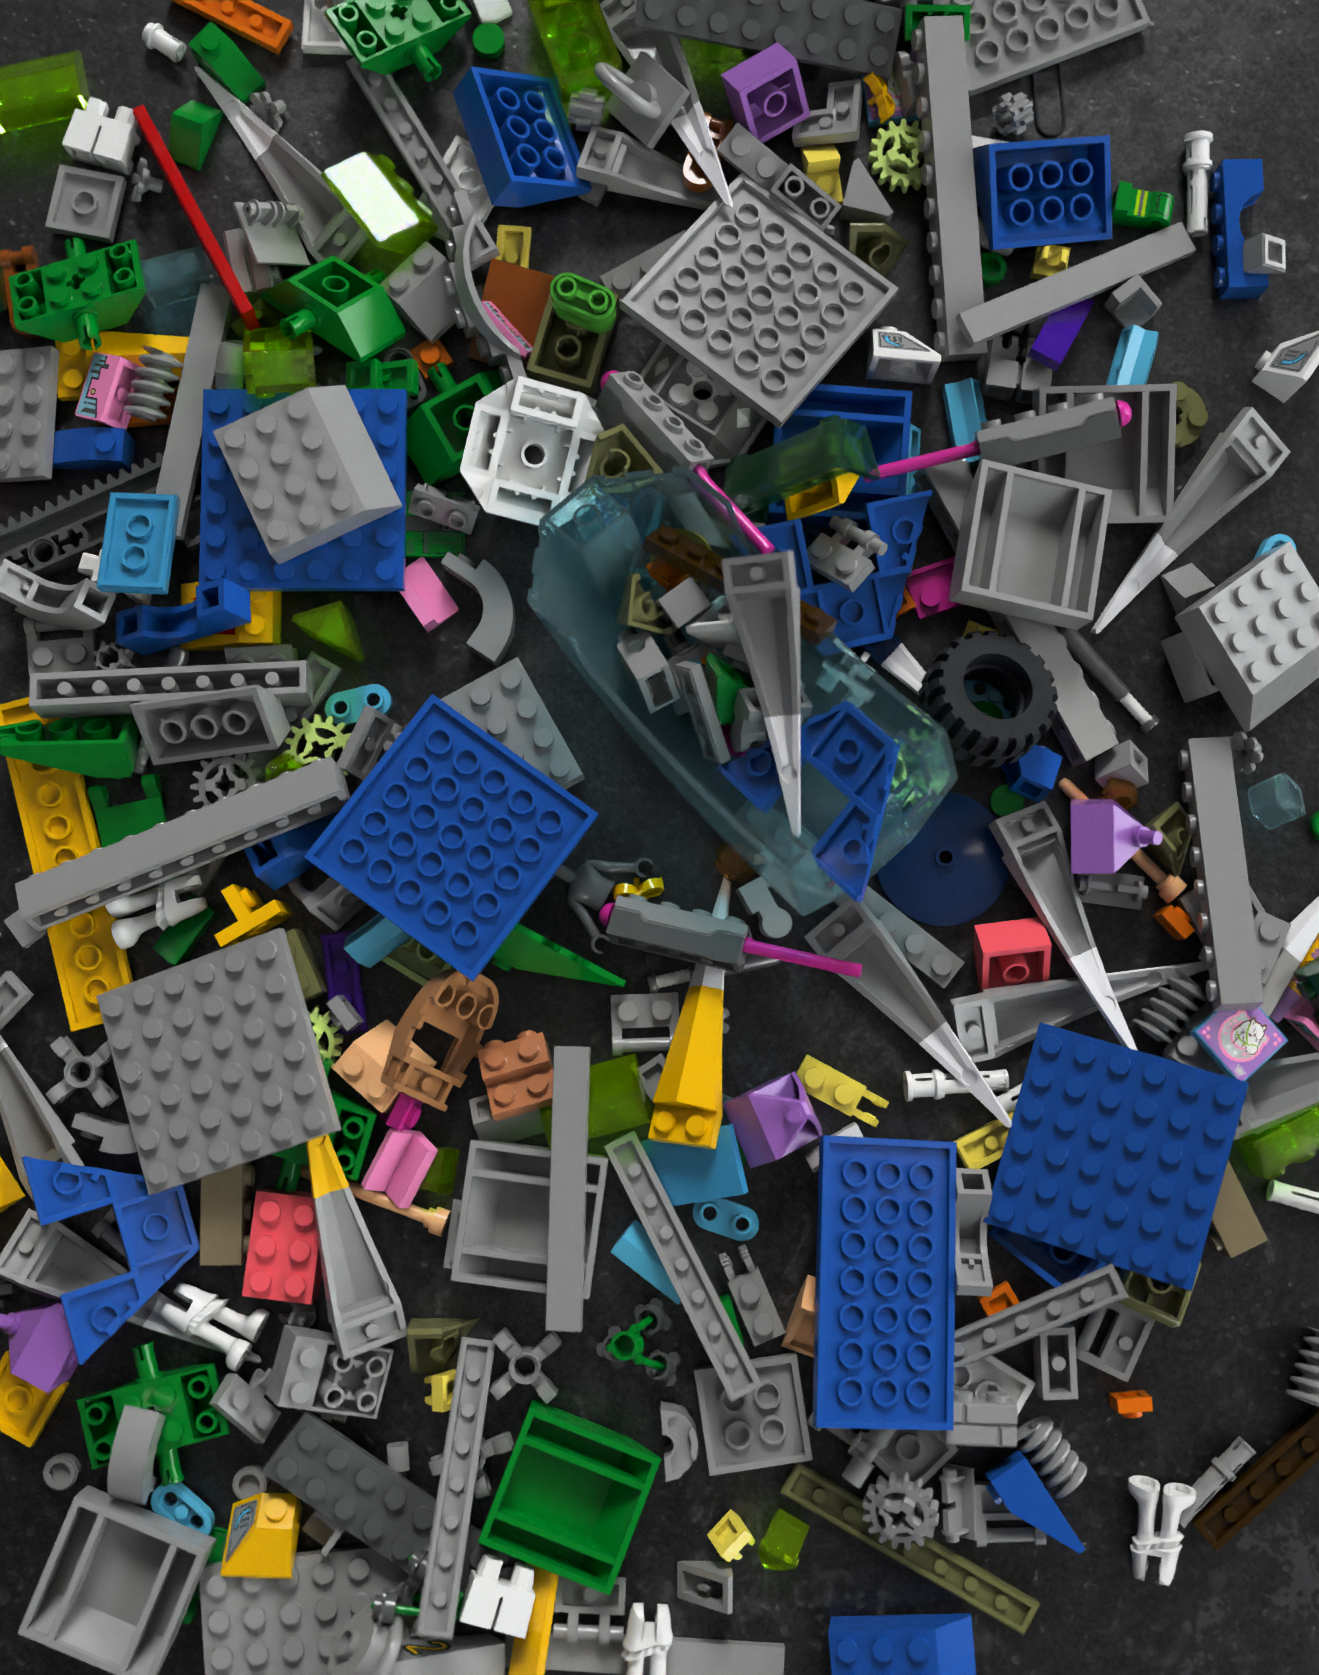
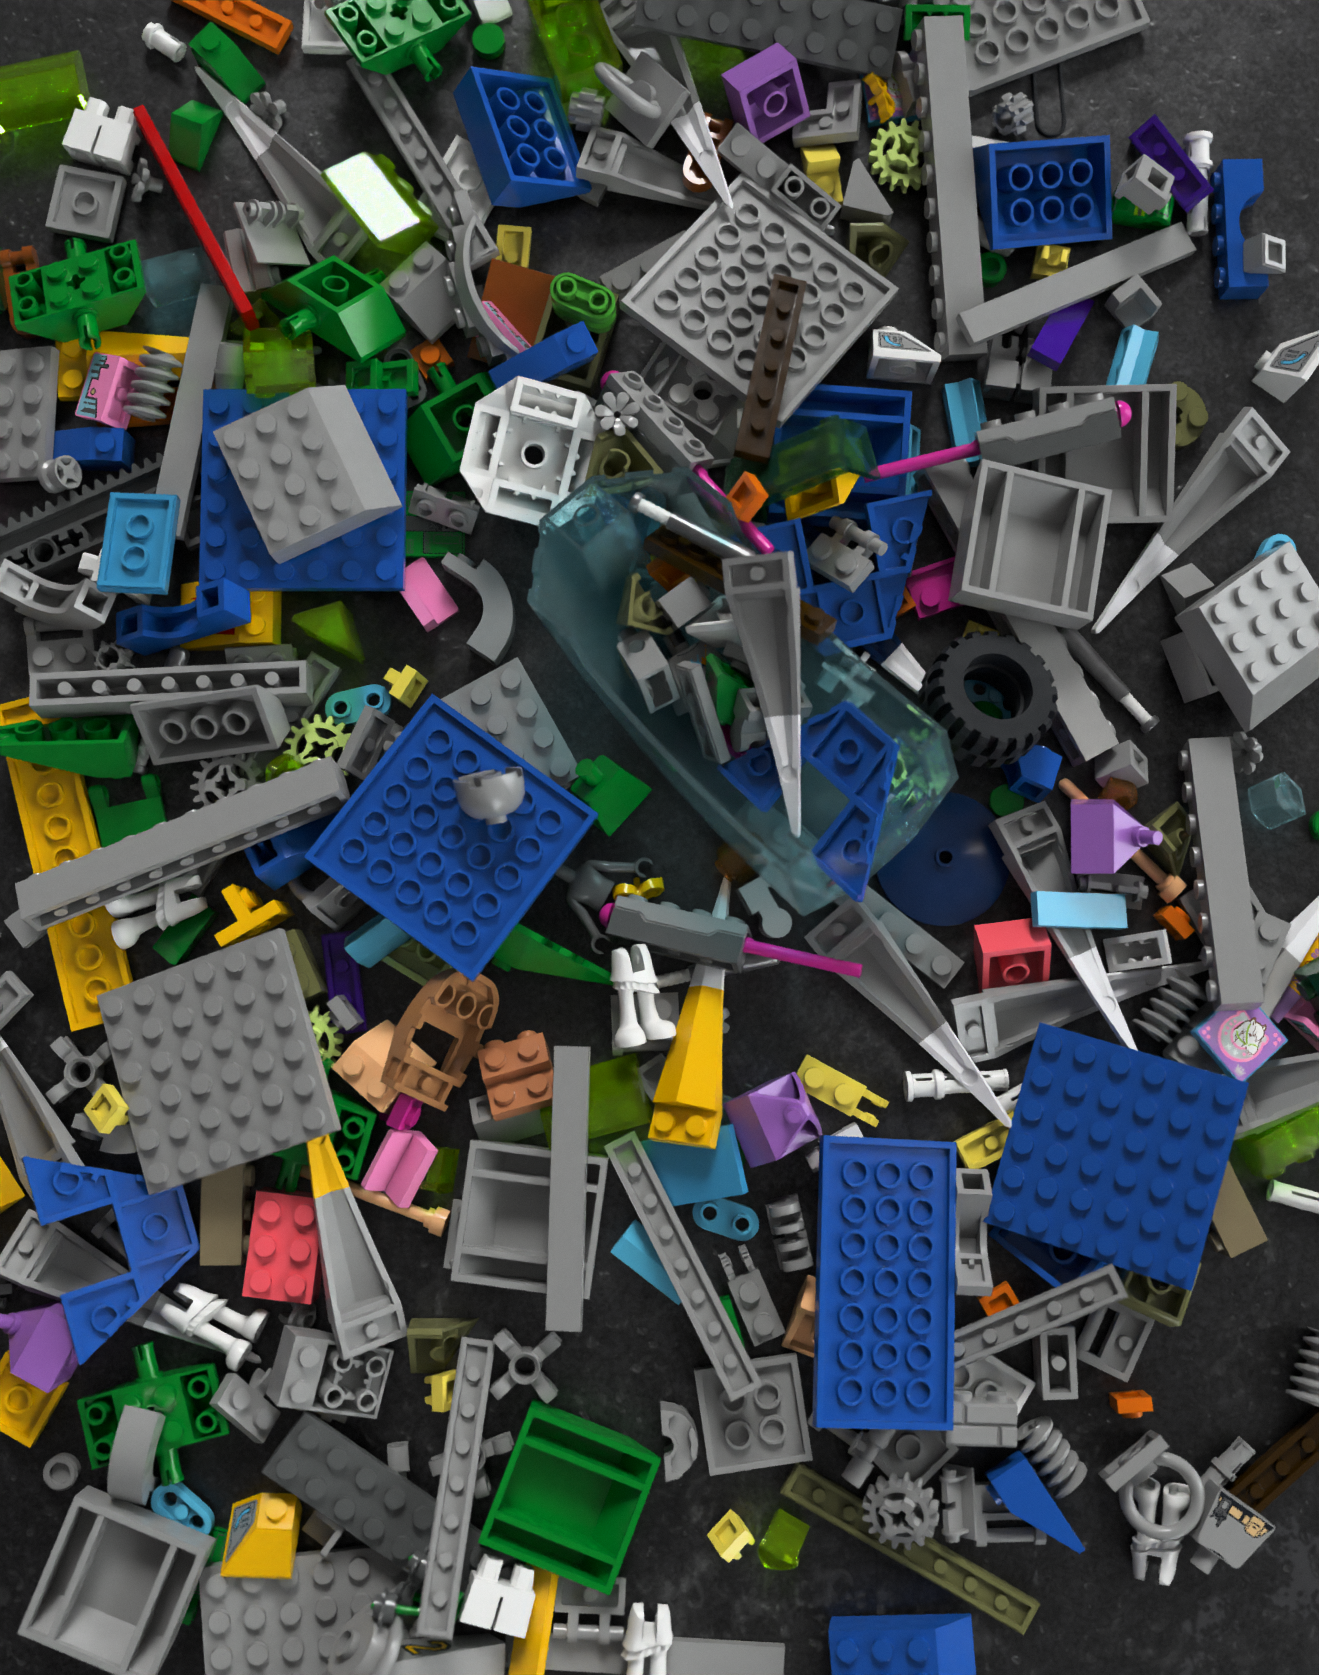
(59, 474): none -> light grey wheel
(107, 1109): none -> light yellow tile
(249, 1481): light grey tile -> none
(405, 685): none -> light yellow tile
(490, 794): none -> light grey cylinder
(549, 358): none -> blue slope
(608, 791): none -> green torso
(617, 413): none -> light grey plant
(629, 1345): dark grey plant -> none
(641, 981): none -> white piece
(699, 535): none -> flat silver piece
(706, 1584): light grey slope -> none
(747, 496): none -> orange plate
(770, 369): none -> dark brown plate
(790, 1238): none -> light grey legs
(1078, 910): none -> medium azure tile
(1137, 951): none -> white slope
(1139, 1464): none -> light grey tile
(1146, 185): none -> light grey brick
(1158, 144): none -> dark purple tile
(1227, 1530): none -> light grey torso

